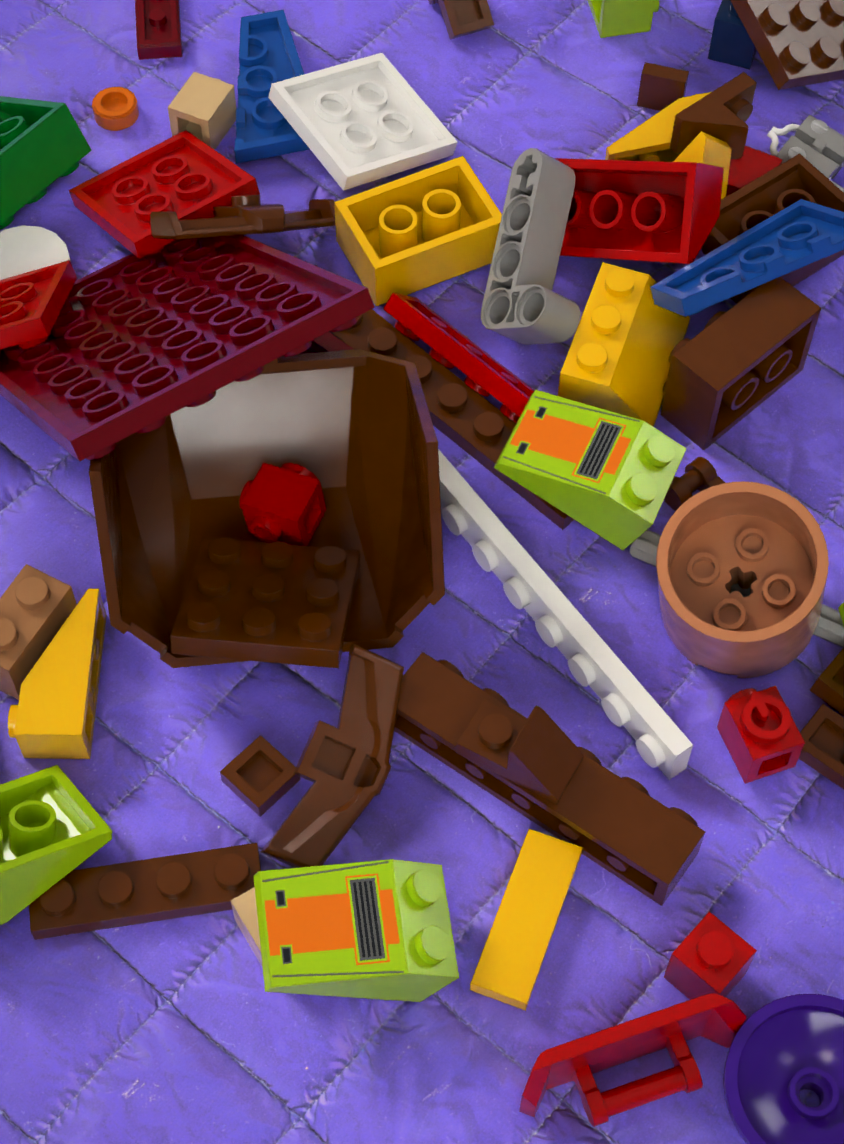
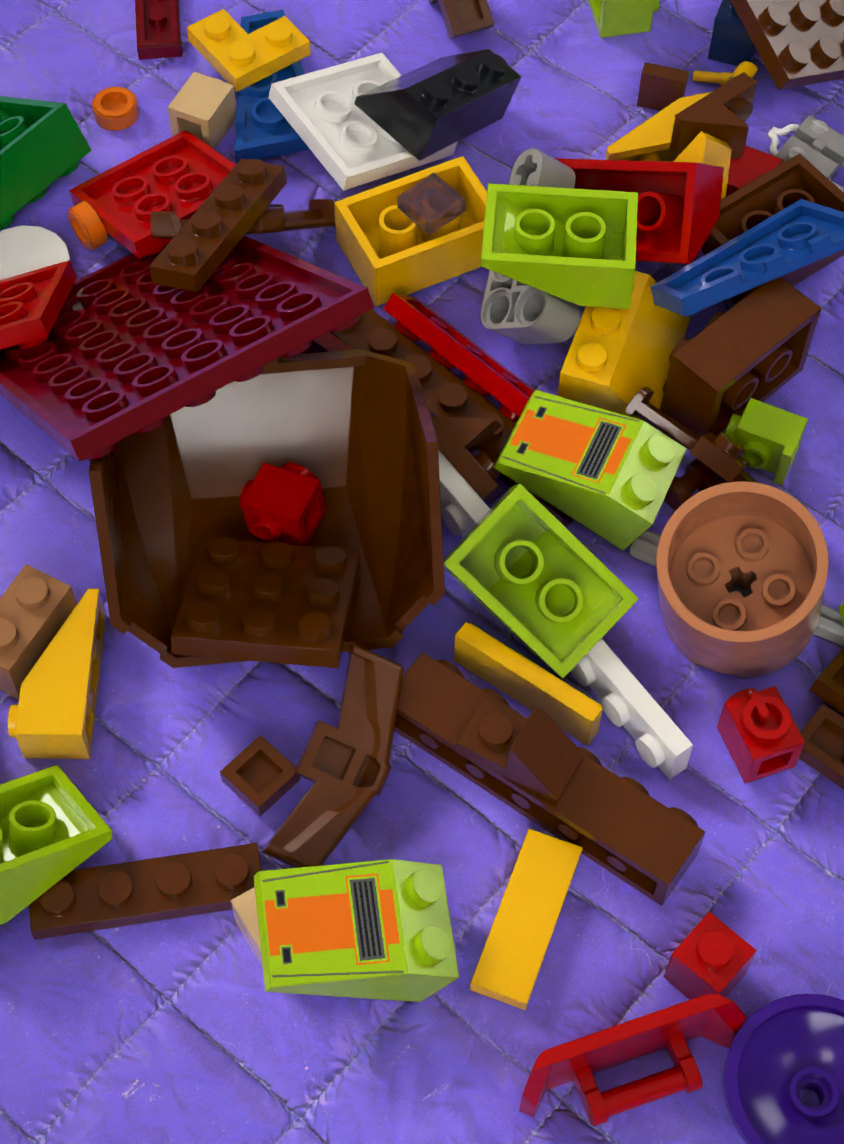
(87, 225): none -> orange tile
(218, 225): none -> reddish brown plate
(243, 56): none -> yellow plate
(431, 203): none -> tile
(442, 101): none -> black slope
(458, 440): none -> reddish brown slope
(527, 682): none -> yellow tile
(539, 580): none -> lime slope
(563, 241): none -> lime slope
(718, 453): none -> reddish brown plate
(724, 77): none -> yellow hand
(768, 436): none -> lime brick

